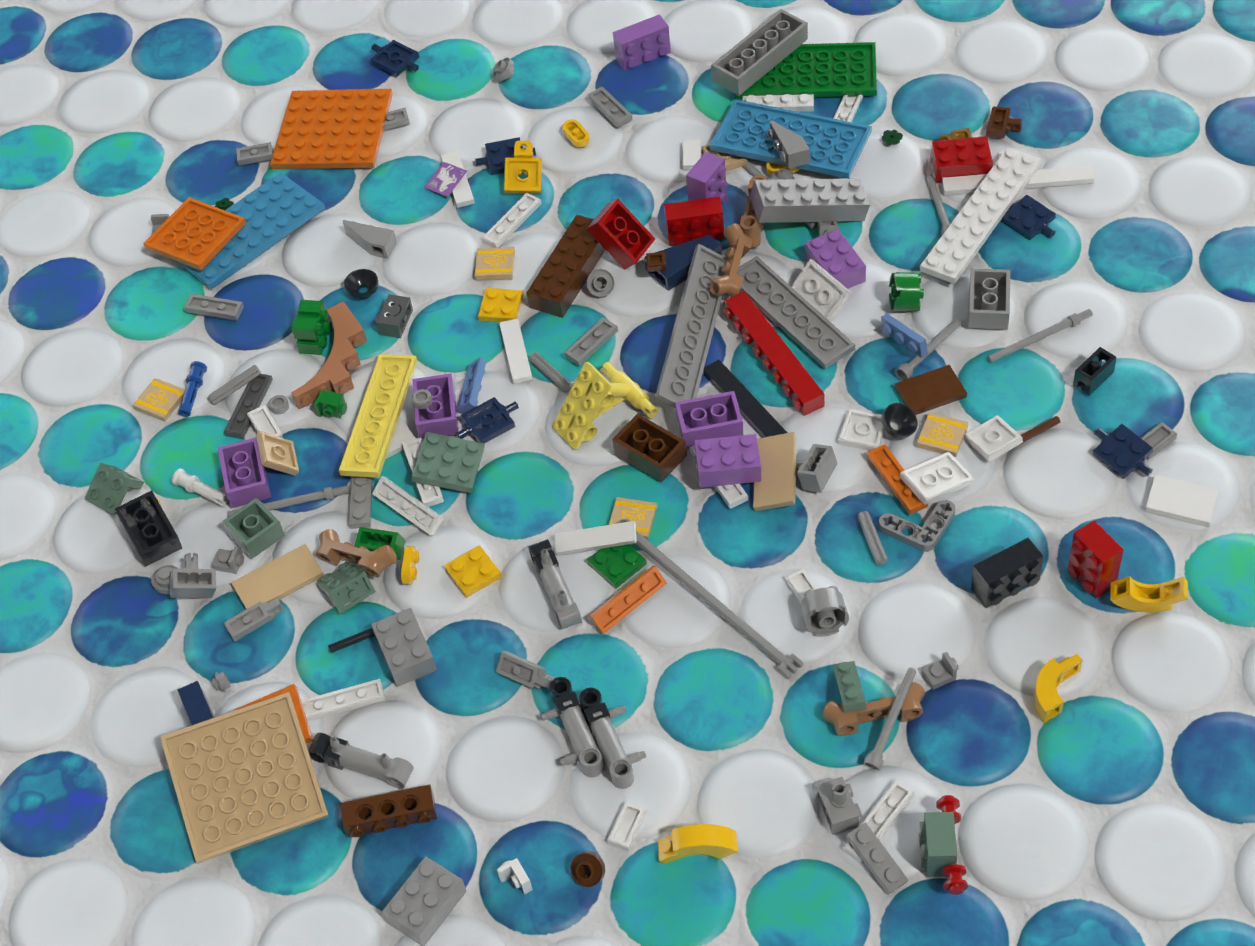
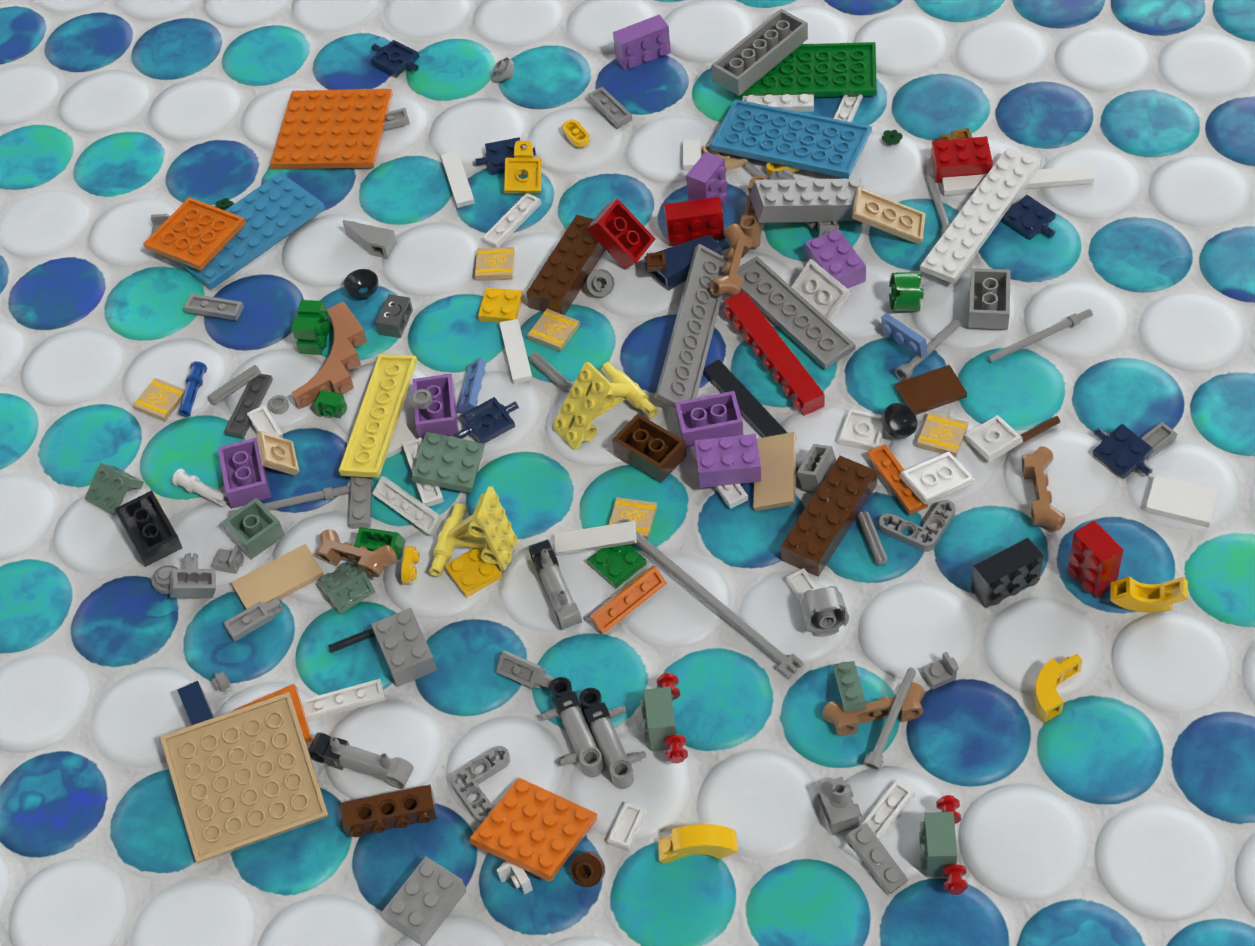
(254, 153): light grey plate -> none
(445, 179): medium lavender sticker -> none
(474, 779): none -> light grey beam
(484, 529): none -> light yellow plate
(534, 829): none -> orange plate
(553, 330): none -> tan tile
(591, 341): light grey plate -> none
(660, 721): none -> sand green brick
(790, 145): light grey slope -> none
(828, 516): none -> reddish brown brick
(888, 215): none -> tan tile
(1001, 122): reddish brown hinge -> none
(1041, 511): none -> medium nougat plate
(1091, 373): black brick -> none

